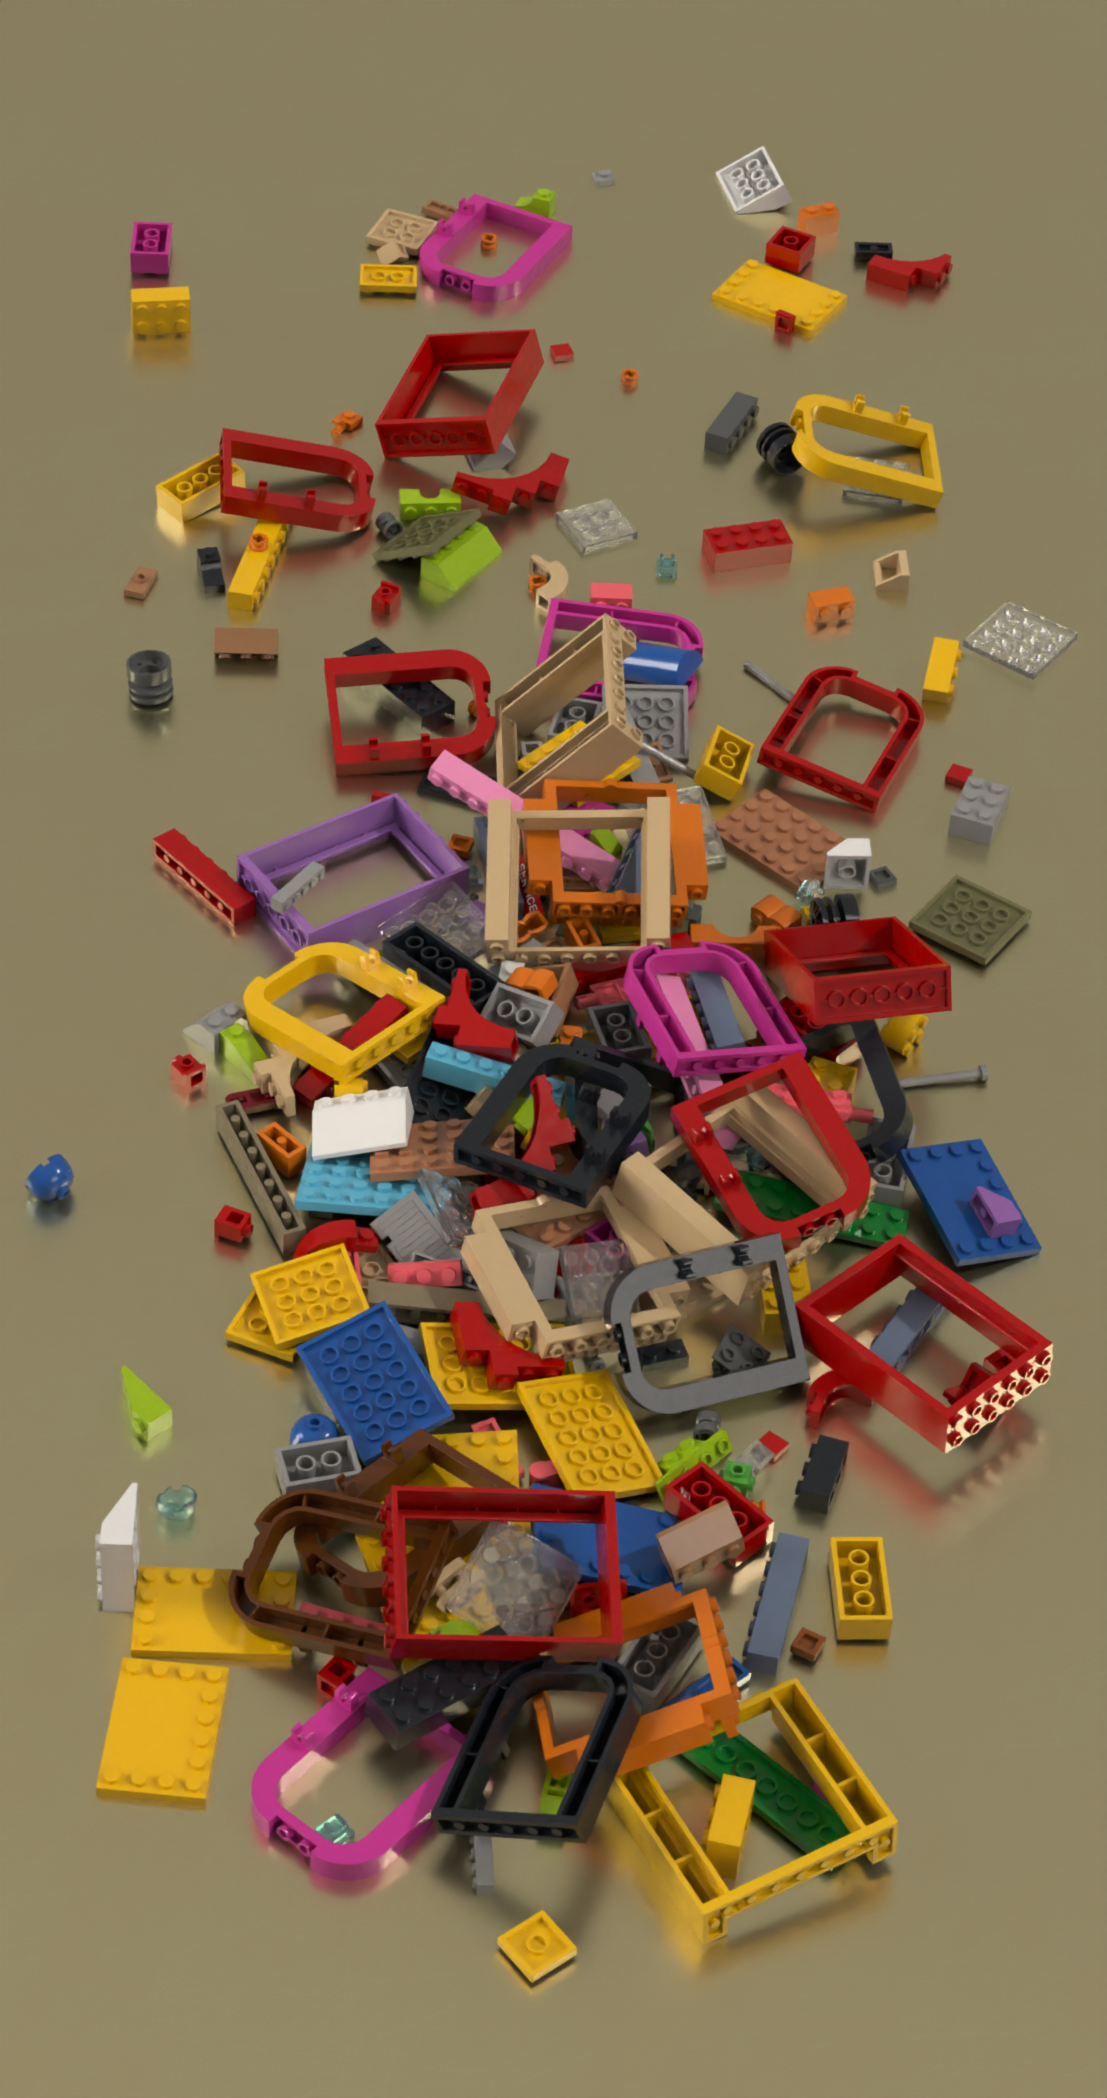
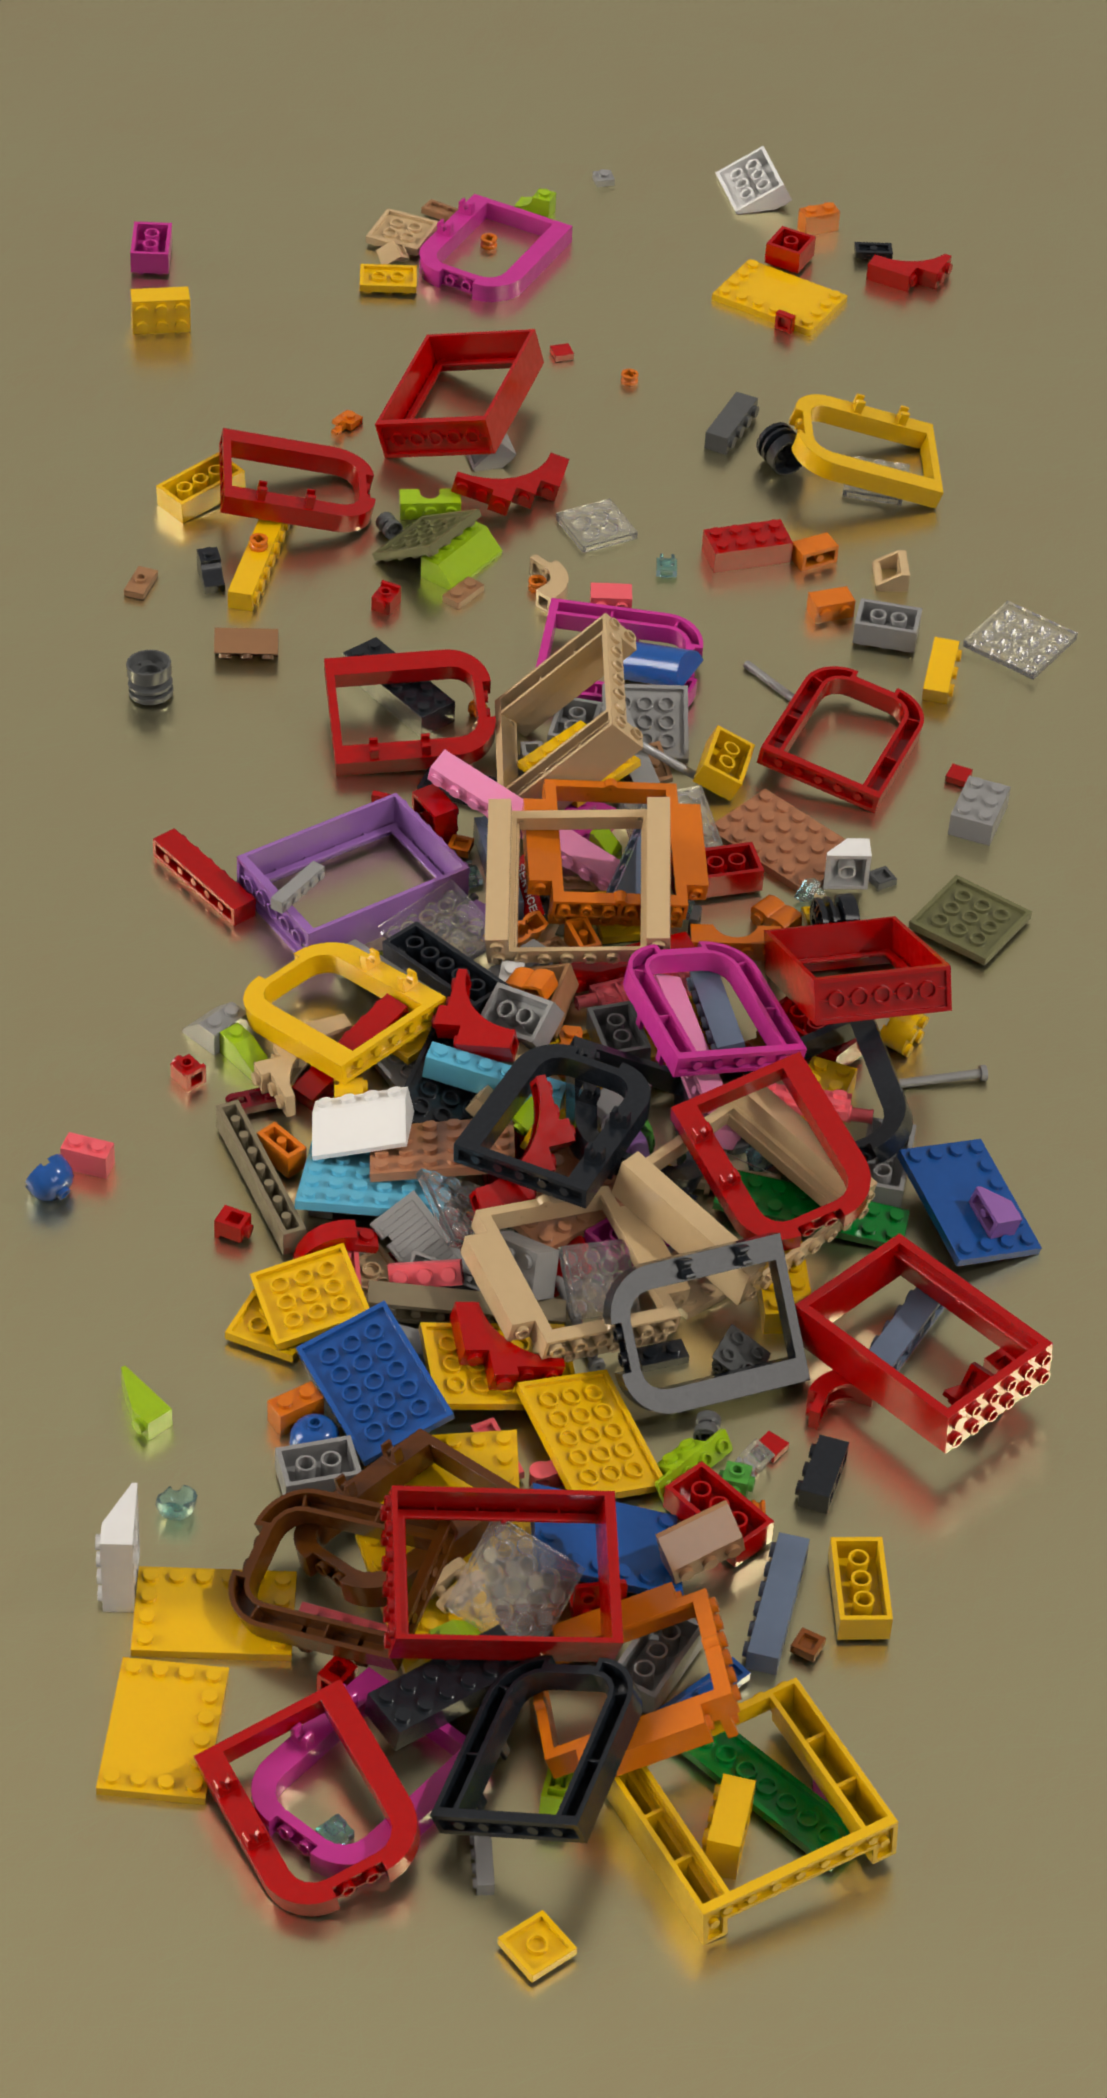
(88, 1155): none -> coral brick
(292, 1405): none -> orange brick
(386, 1788): none -> red door
(436, 810): none -> red brick
(463, 593): none -> medium nougat plate
(731, 870): none -> red brick
(814, 551): none -> orange brick
(887, 625): none -> light grey brick

